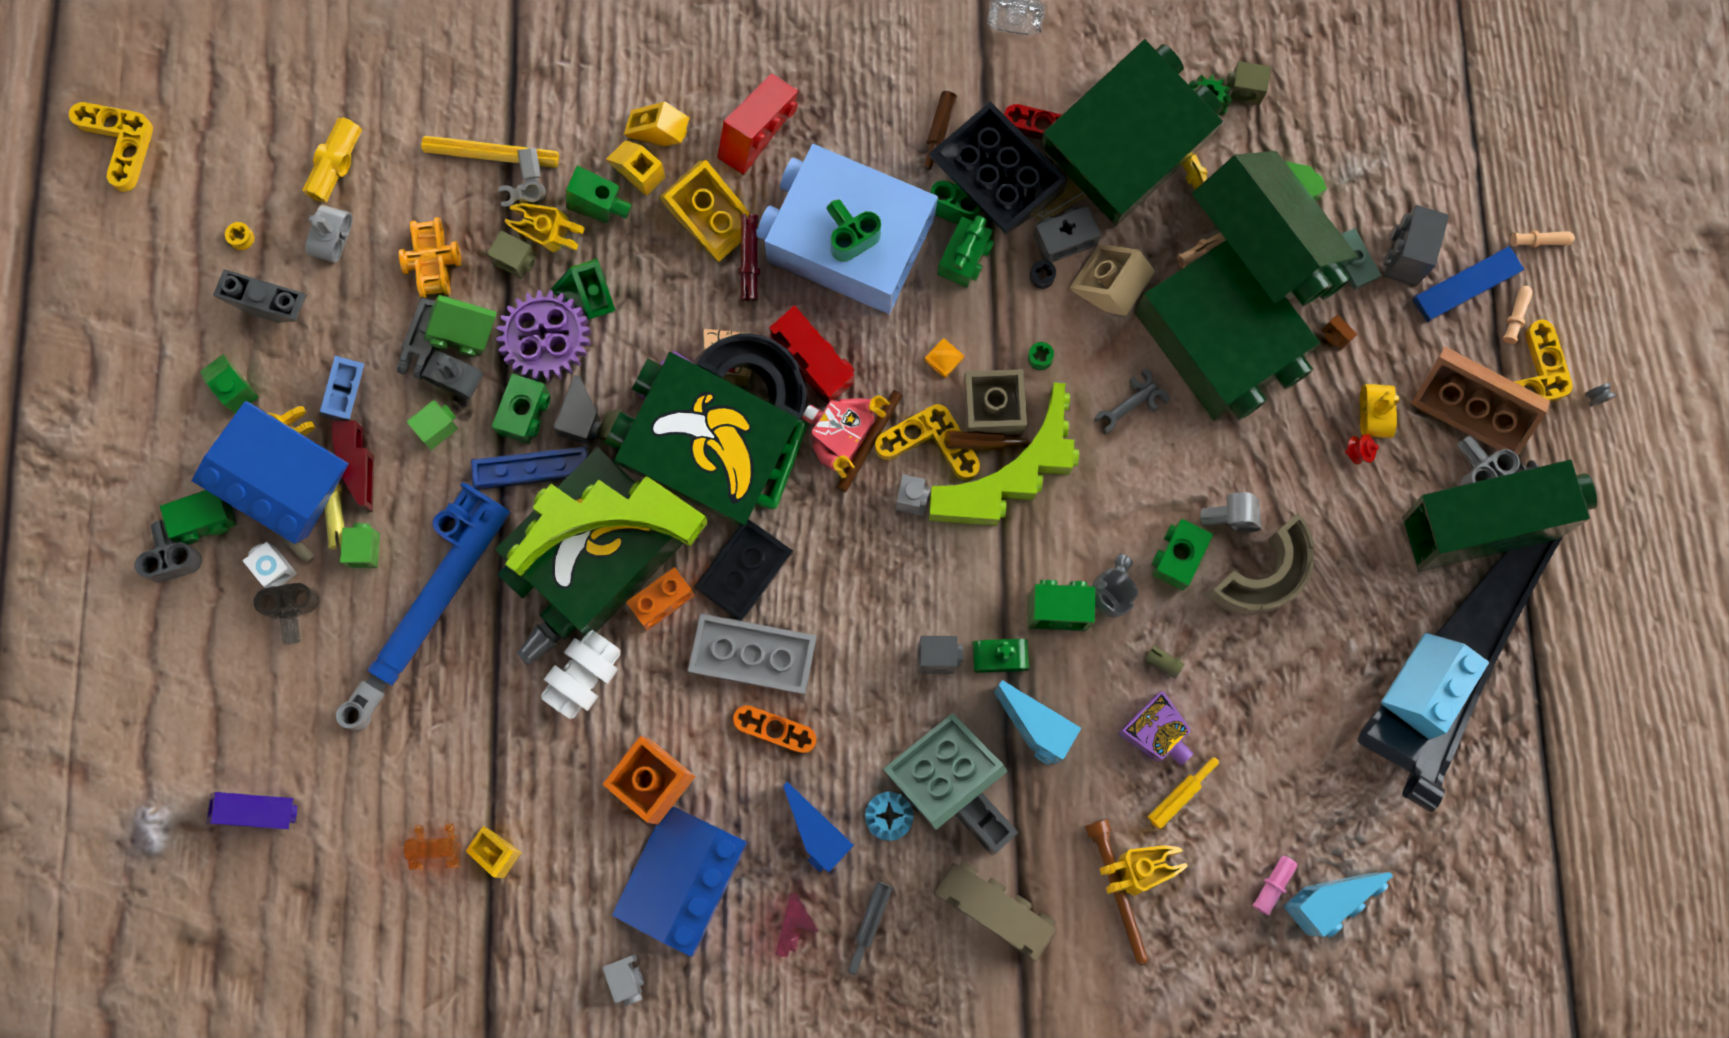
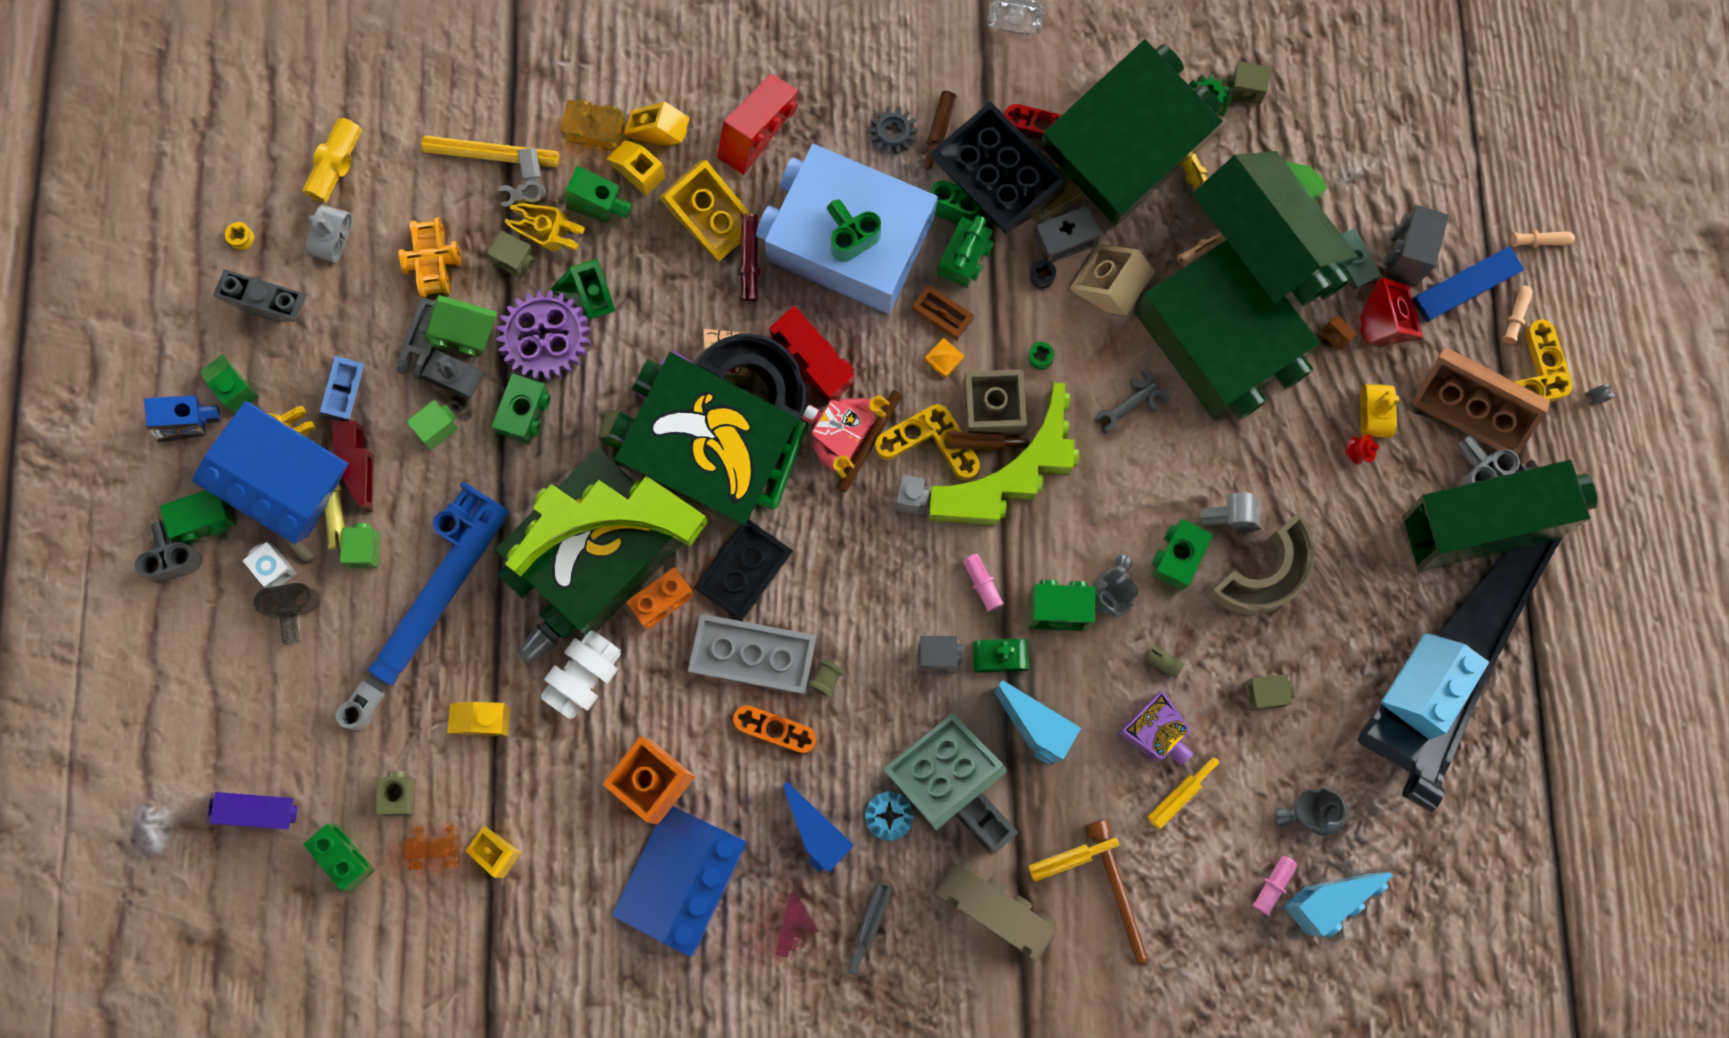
(126, 137): yellow beam -> none
(178, 417): none -> blue torso
(339, 857): none -> green brick
(406, 804): none -> olive brick
(479, 718): none -> yellow slope
(526, 468): blue tile -> none
(578, 416): dark grey slope -> none
(592, 125): none -> clear yellow brick
(624, 980): light grey brick -> none
(826, 678): none -> olive bush
(887, 121): none -> dark grey gear
(965, 314): none -> dark orange tile
(983, 582): none -> bright pink axle
(1068, 859): none -> yellow axle
(1142, 869): yellow hinge -> none
(1269, 692): none -> olive brick
(1316, 810): none -> dark grey hair
(1390, 315): none -> red slope

